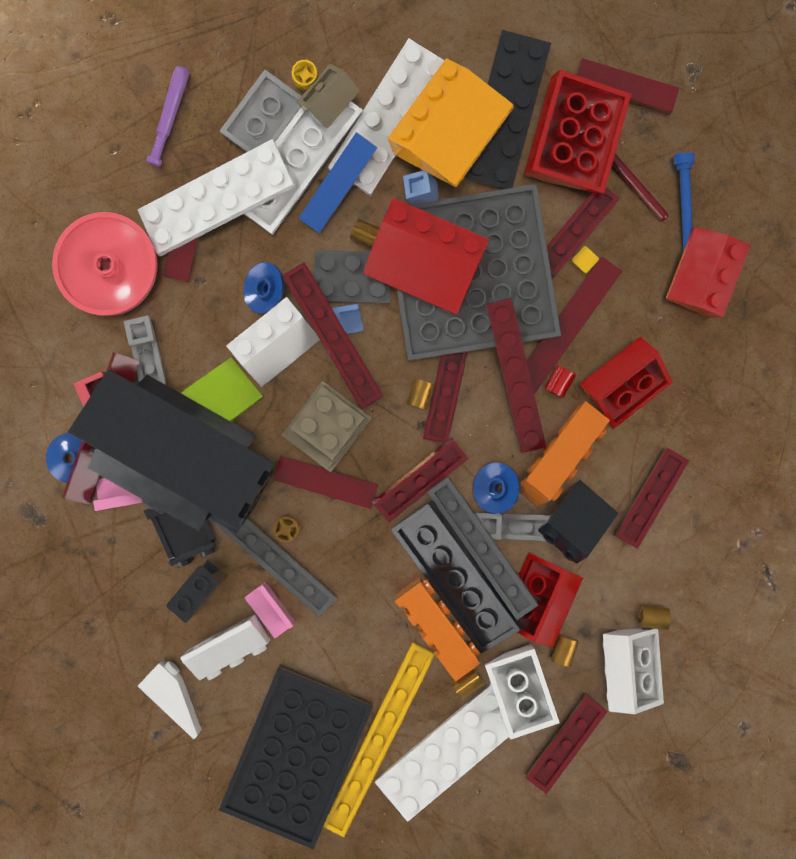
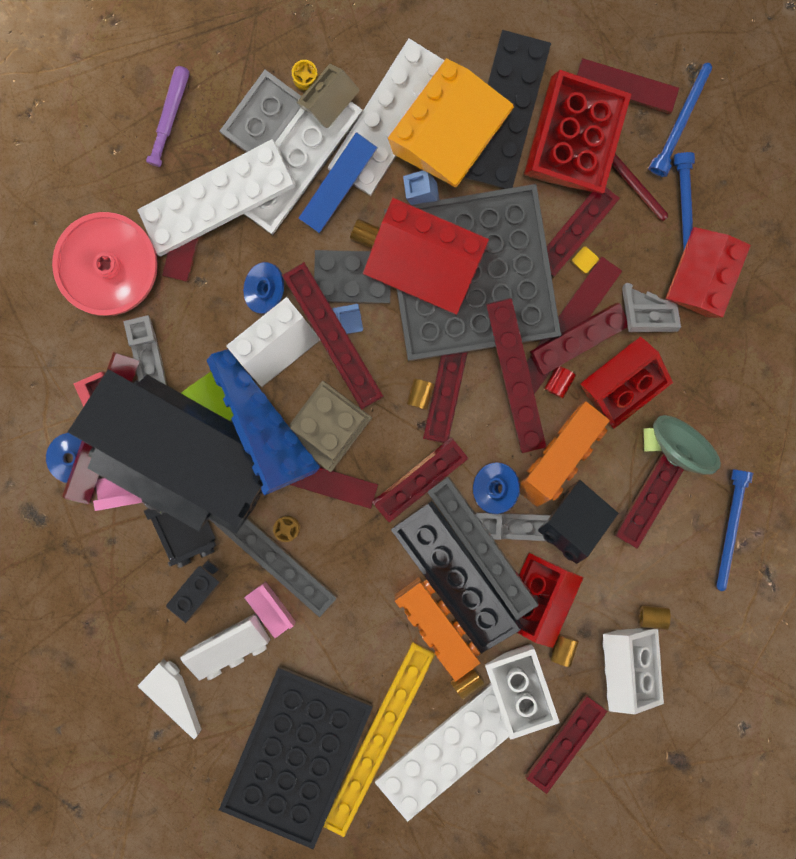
(264, 434): none -> blue wing
(579, 338): none -> dark red plate
(649, 312): none -> light grey wing
(650, 441): none -> yellowish green hinge
(661, 164): none -> blue piece
(685, 446): none -> sand green dish
(741, 480): none -> blue piece

